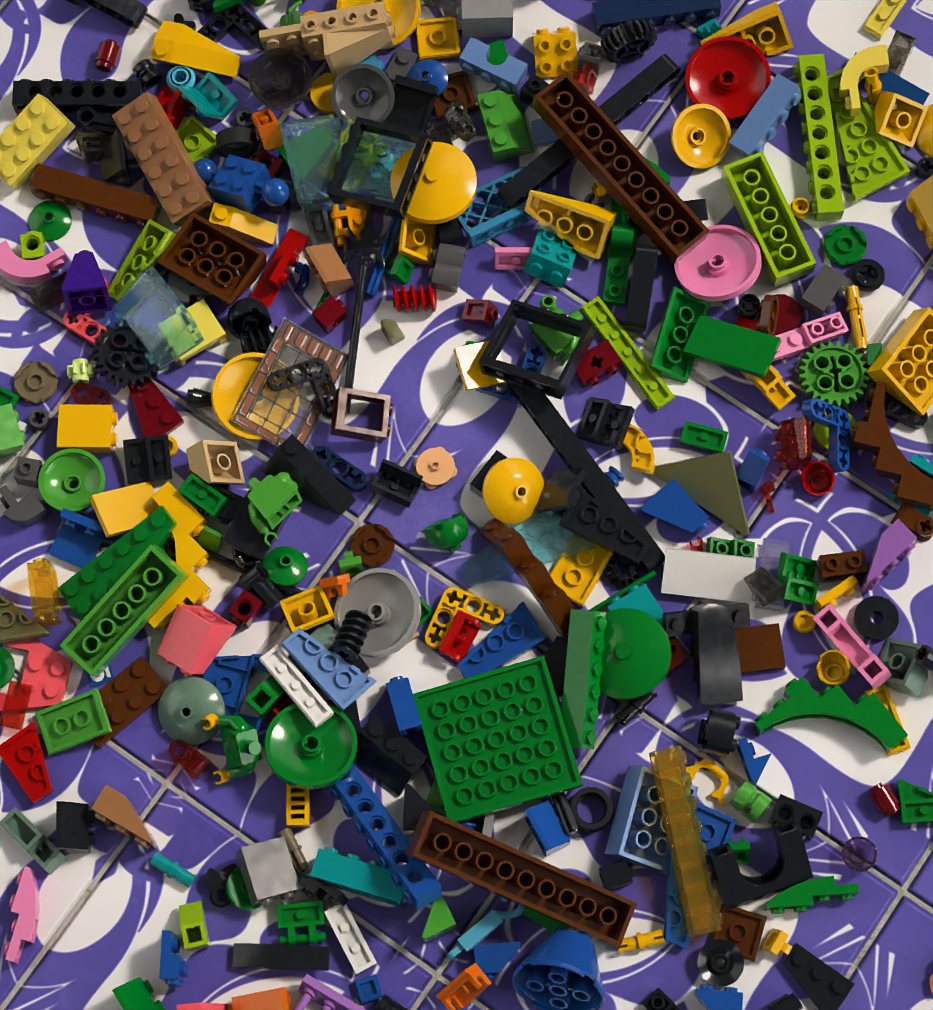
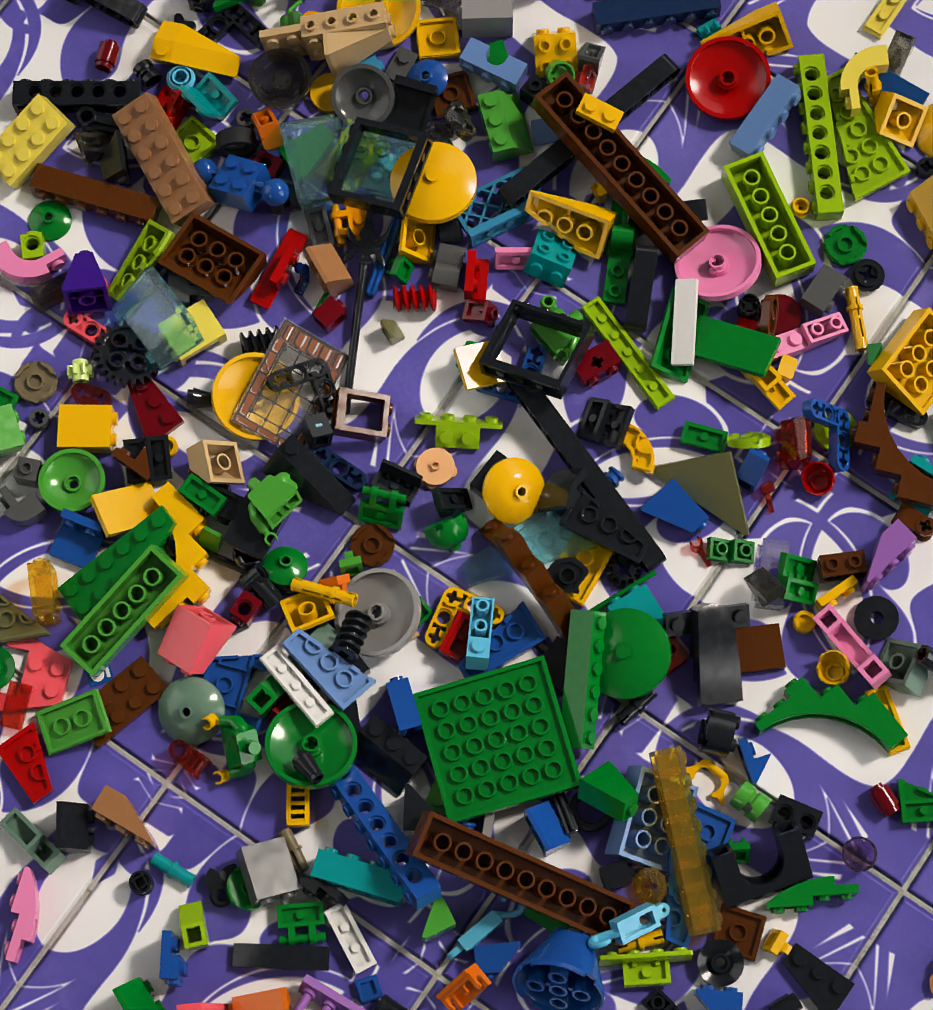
(138, 466): none -> reddish brown slope
(145, 883): none -> black wheel
(243, 224): yellow slope -> none
(248, 315): black cylinder -> none
(307, 766): none -> black cone
(317, 430): none -> black brick
(332, 594): none -> yellow pin
(382, 513): none -> green plate
(451, 501): none -> black slope
(458, 431): none -> lime bracket
(476, 277): none -> red bracket
(479, 633): none -> medium azure slope
(556, 69): none -> bright green wheel
(568, 574): none -> black animal
(599, 112): none -> yellow plate
(609, 792): none -> green slope
(628, 40): black gear -> none
(628, 926): none -> medium azure piece
(643, 878): none -> clear yellow gear
(646, 968): none -> lime bracket
(684, 322): none -> white tile
(707, 575): white tile -> none
(712, 136): yellow dish -> none
(748, 440): none -> lime tile
(787, 367): none -> yellow slope
(854, 373): bright green gear -> none

